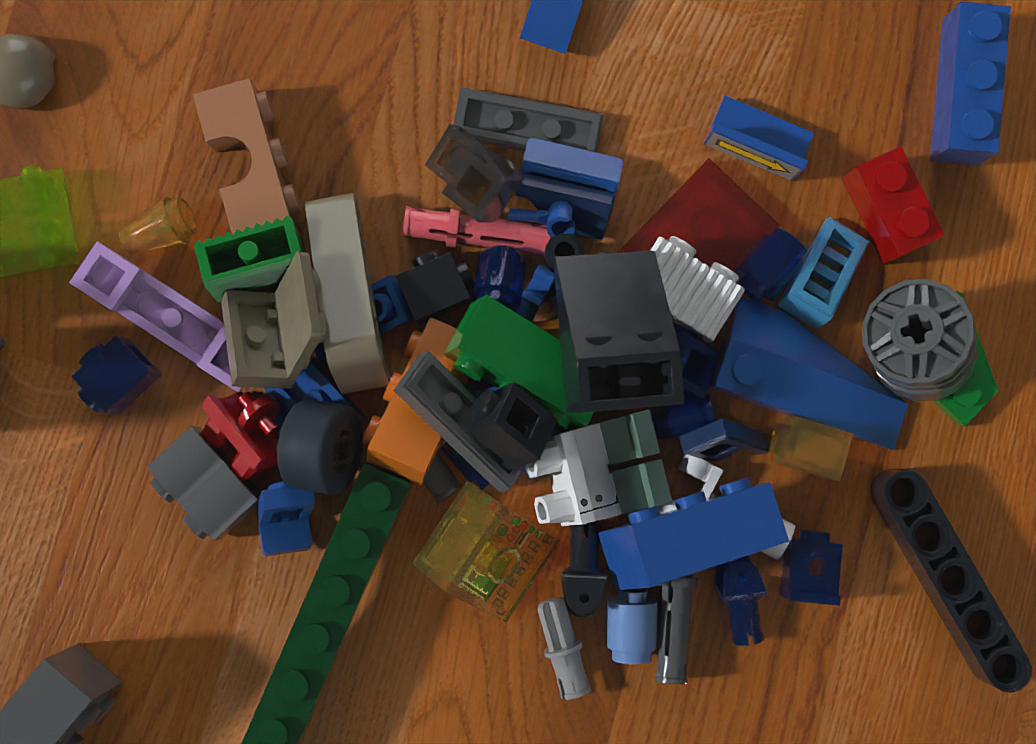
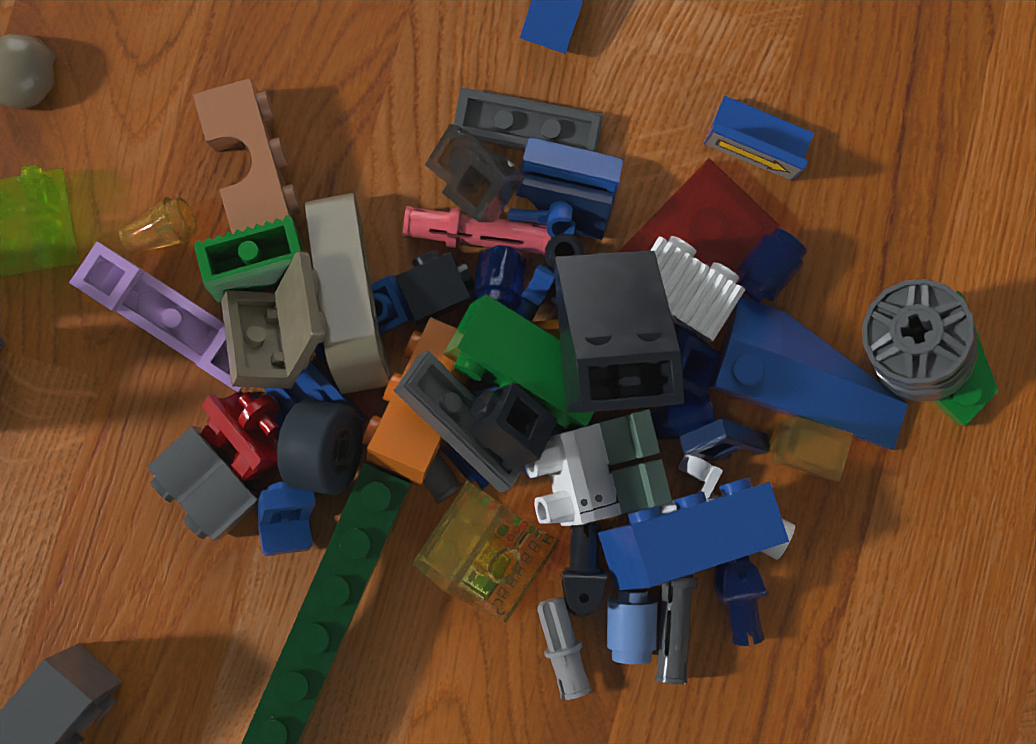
(114, 375): clear blue brick -> none
(795, 578): clear blue brick -> none
(808, 299): dark azure slope -> none
(892, 205): red brick -> none
(970, 83): blue brick -> none
(970, 590): black beam -> none

